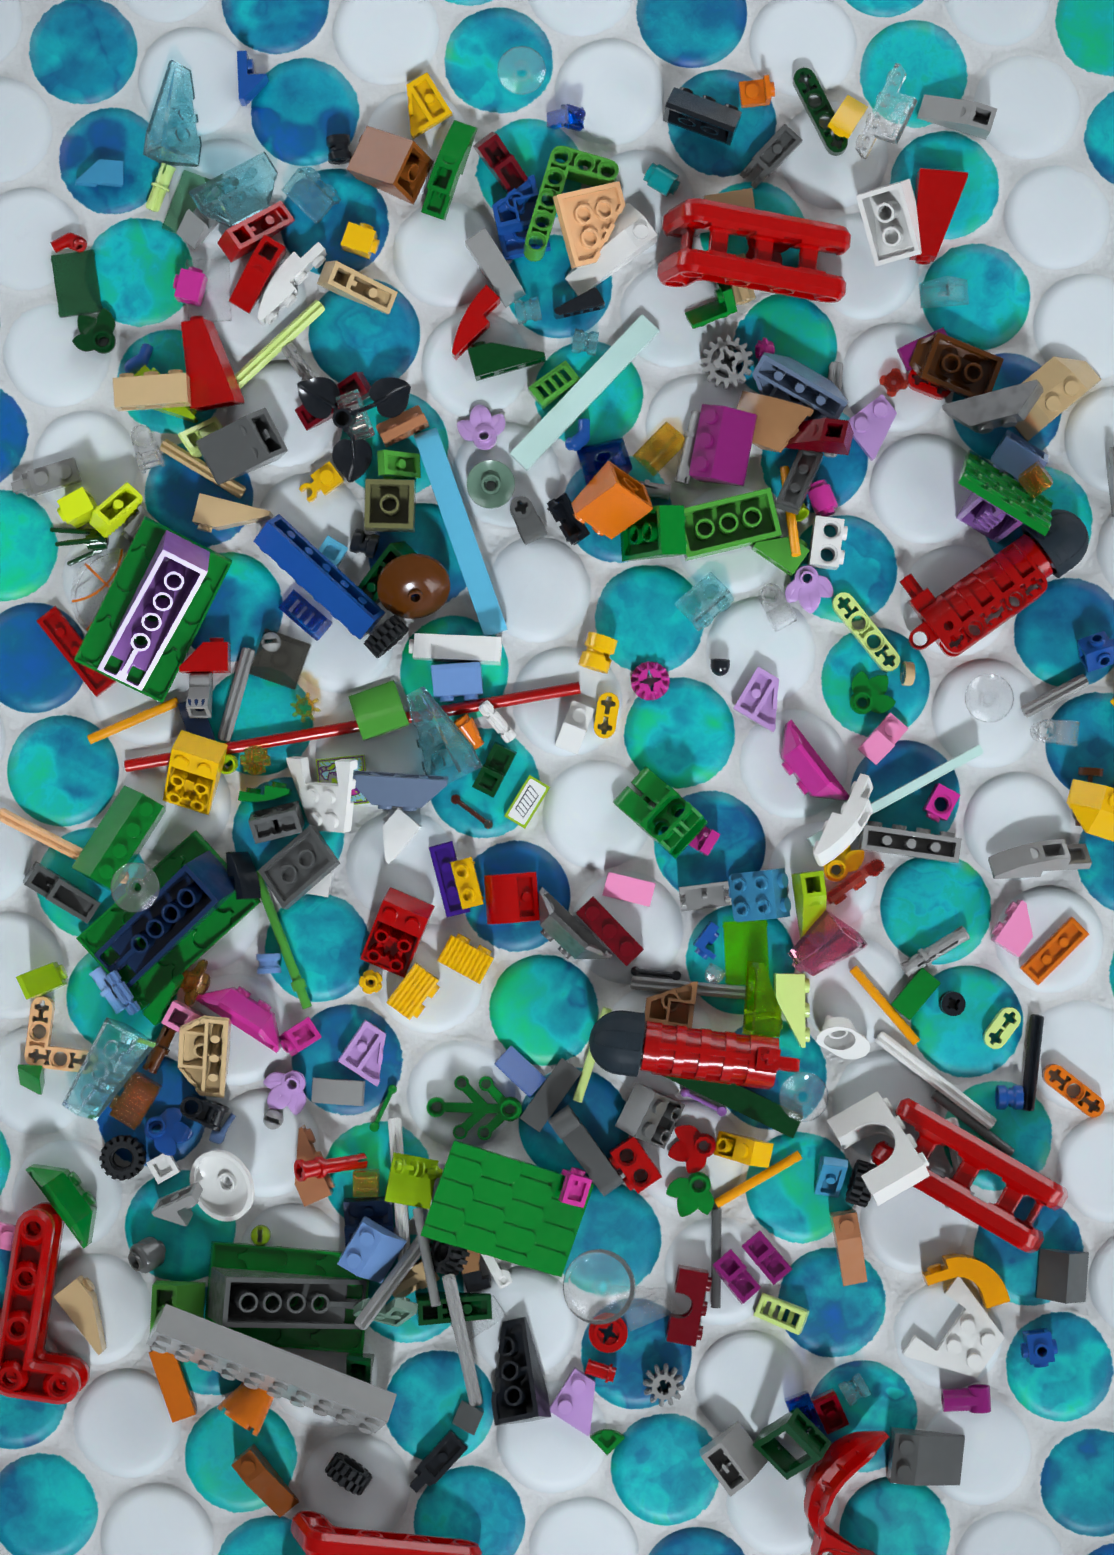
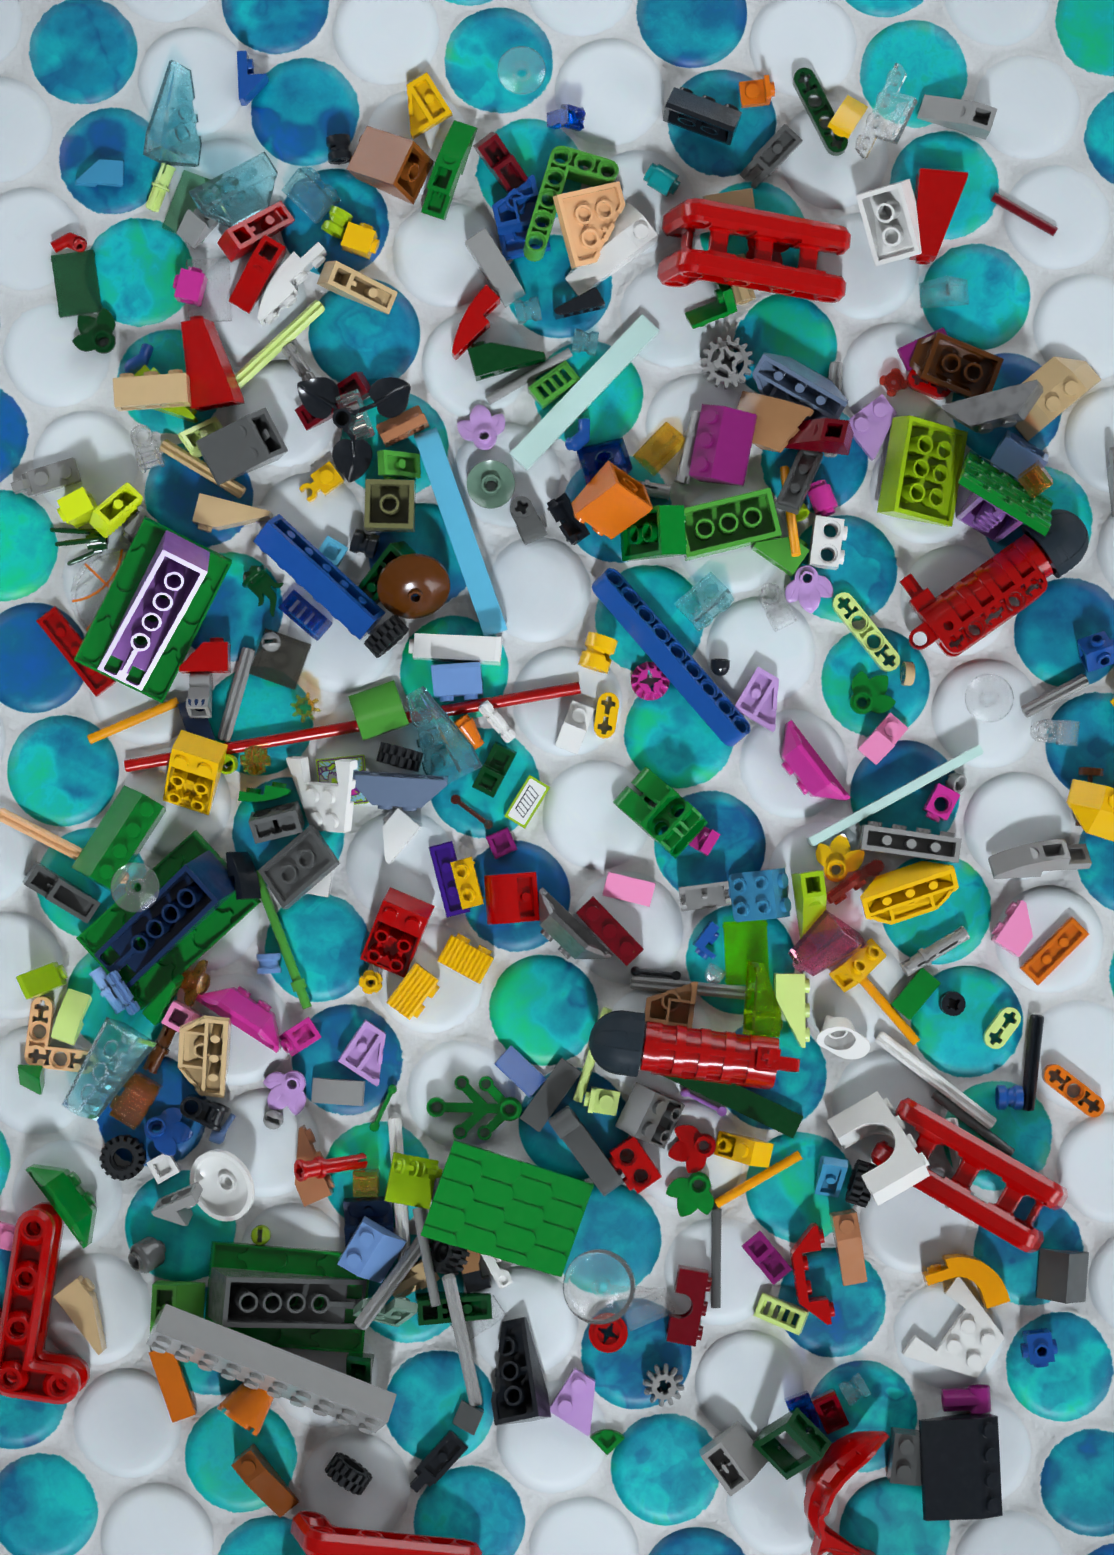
(70, 1016): none -> yellowish green slope
(260, 583): none -> dark green piece
(338, 220): none -> lime wheel
(399, 757): none -> black tyre
(501, 843): none -> magenta tile
(529, 376): none -> light grey bar
(575, 1187): dark pink bracket -> none
(600, 1370): red pin -> none
(602, 1101): none -> yellowish green bracket
(671, 657): none -> blue beam
(736, 1276): magenta slope -> none
(764, 346): dark pink plate -> none
(809, 1242): none -> red slope
(816, 1096): clear dish -> none
(845, 827): white slope -> none
(858, 966): none -> yellow bracket
(908, 892): none -> yellow wedge
(922, 471): none -> lime slope
(956, 782): none -> light grey hinge
(960, 1467): none -> black slope
(1024, 214): none -> dark red bar

